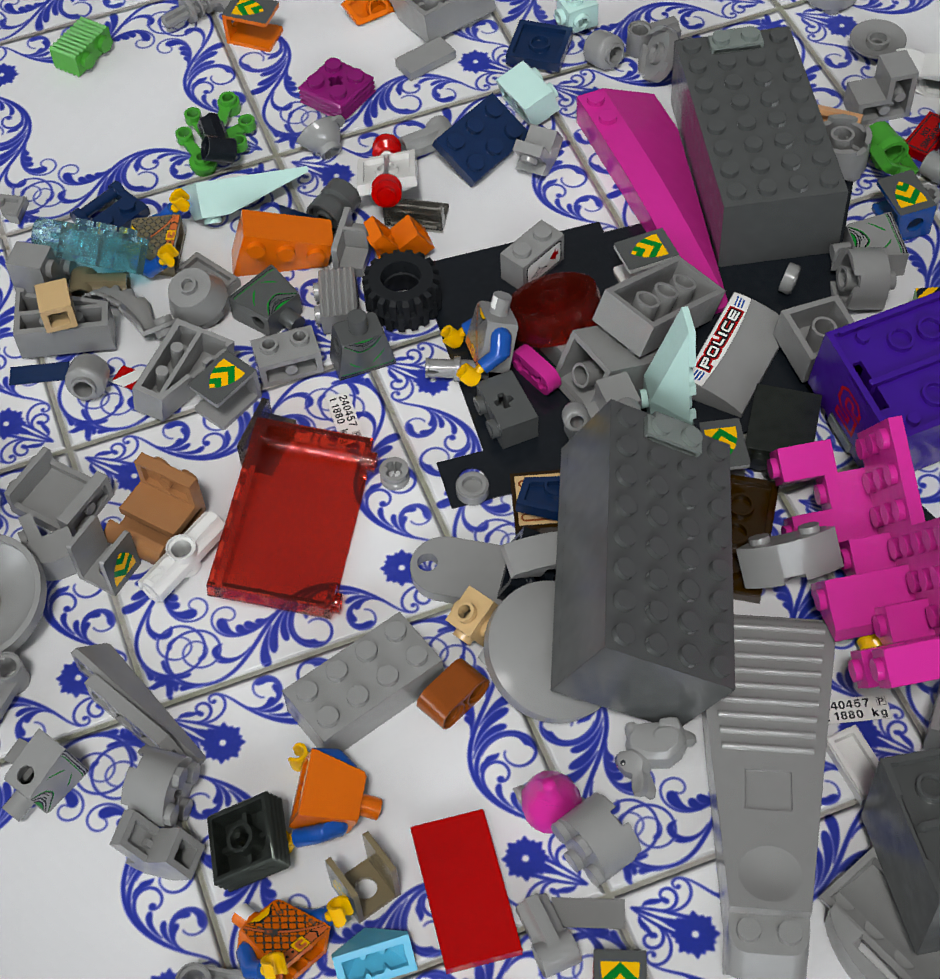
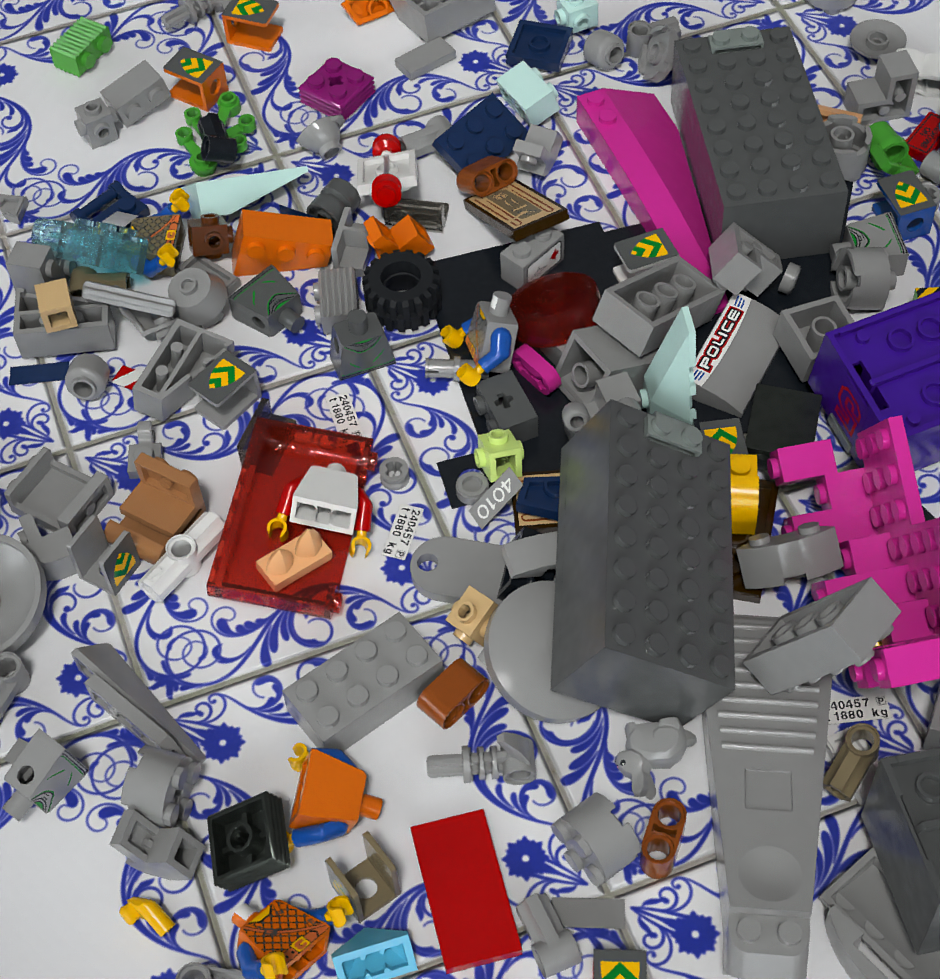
(95, 117): none -> light grey brick
(120, 218): none -> white sticker
(128, 299): none -> light grey axle
(136, 93): none -> light grey brick
(146, 445): none -> light grey plate
(149, 911): none -> yellow arm
(197, 78): none -> piece
(209, 236): none -> reddish brown brick
(287, 356): light grey brick -> none
(294, 559): none -> light nougat tile
(327, 501): none -> white torso
(402, 531): none -> white sticker
(487, 176): none -> dark orange beam
(495, 498): none -> light grey sticker
(498, 452): none -> yellowish green brick
(514, 760): none -> light grey piece
(517, 210): none -> tile
(547, 799): dark pink hat -> none
(663, 838): none -> dark orange beam
(742, 262): none -> light grey brick
(744, 493): none -> yellow brick
(823, 637): none -> light grey brick
(852, 764): none -> dark tan piece

